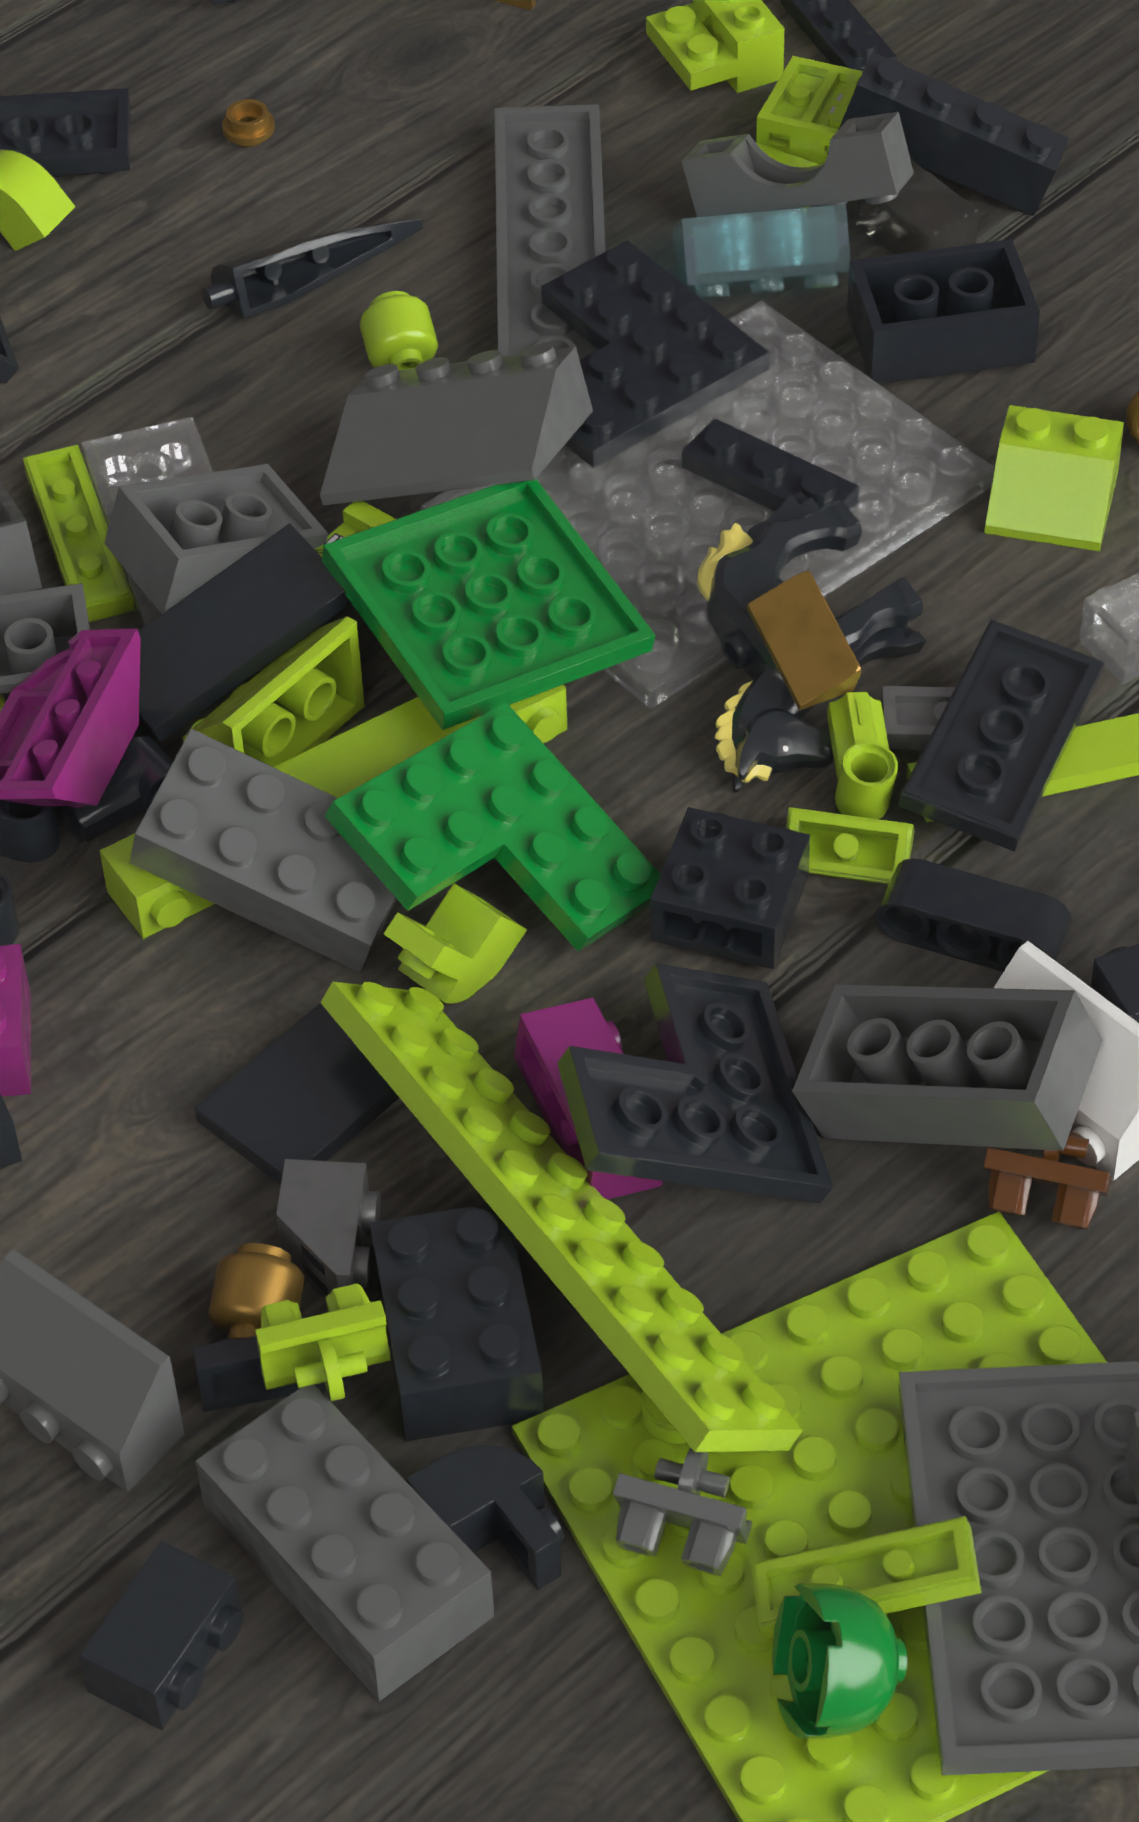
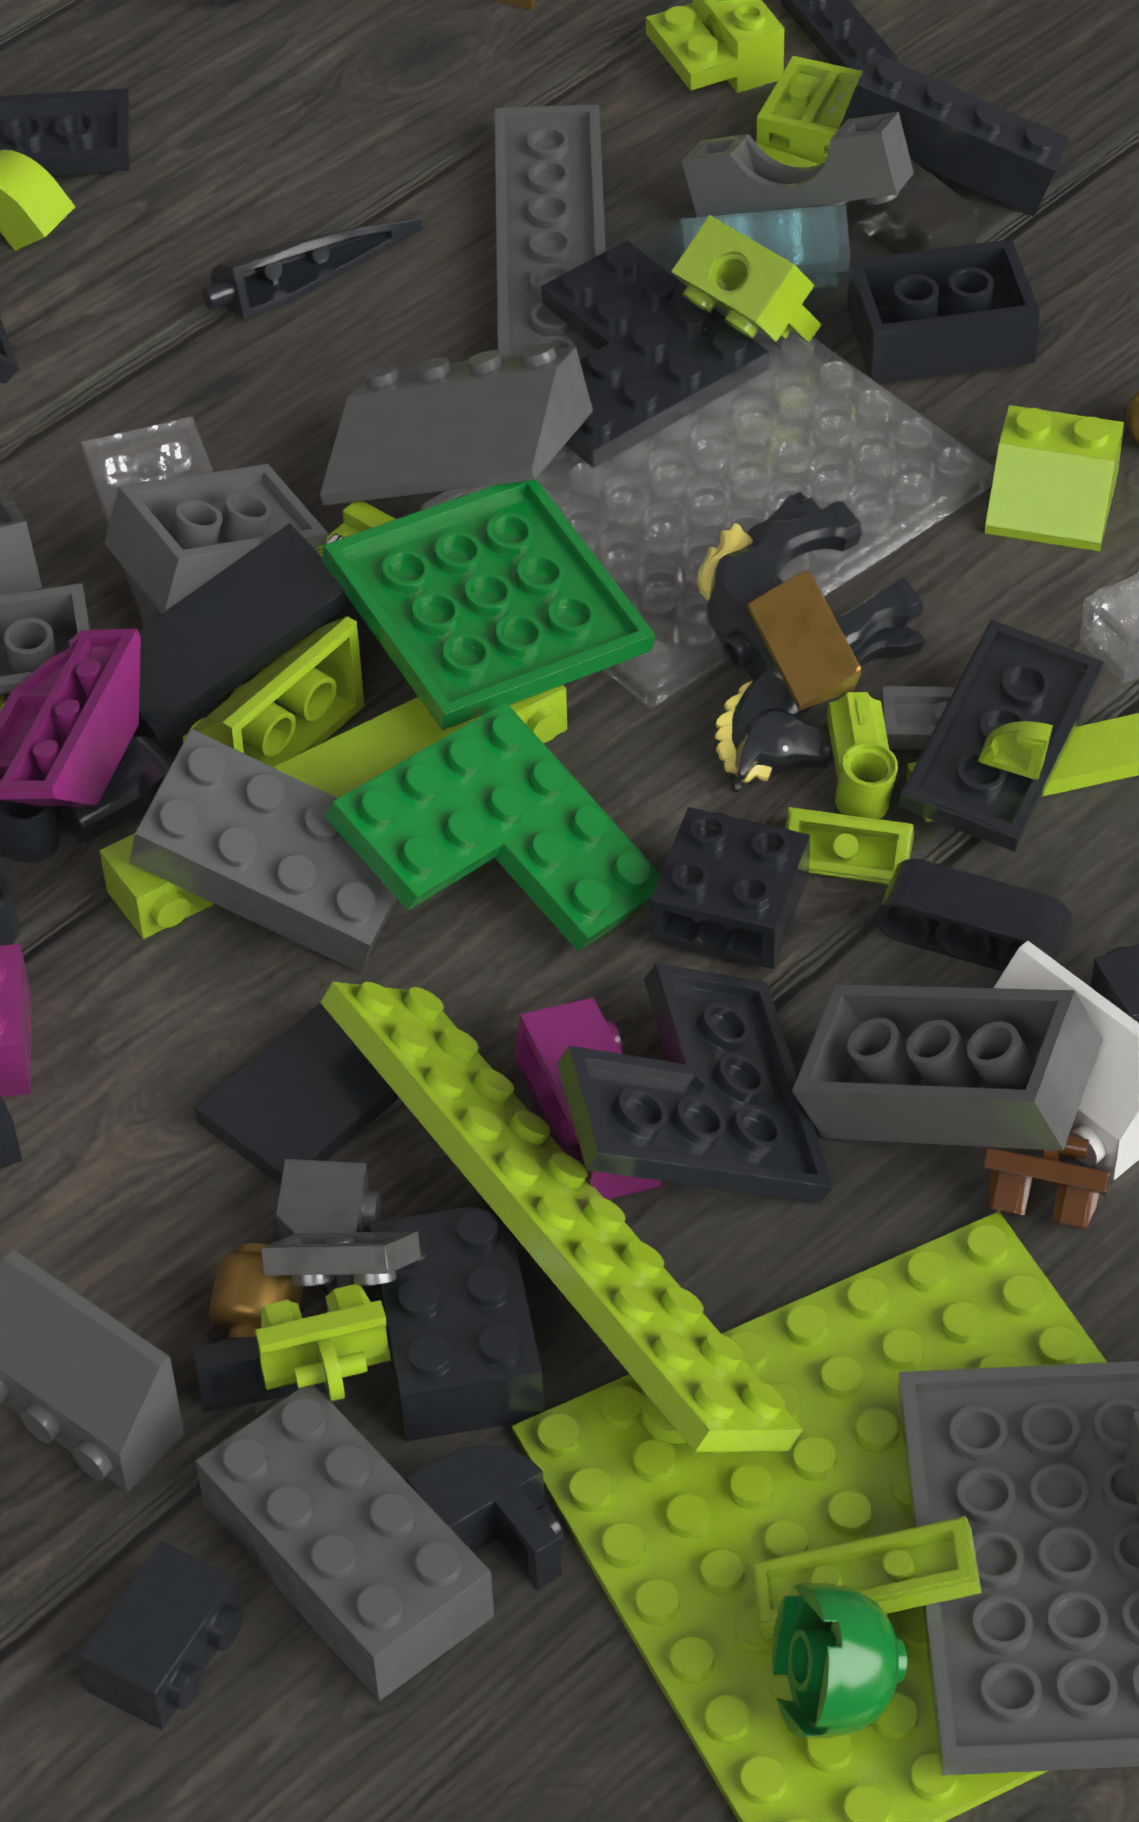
(78, 530): lime tile -> none
(248, 123): pearl gold plate -> none
(320, 1256): none -> flat silver plate
(398, 331): lime head -> none
(458, 947): lime brick -> none
(712, 1523): dark grey hips -> none
(747, 282): none -> lime brick
(761, 470): black plate -> none
(1017, 748): none -> lime tile

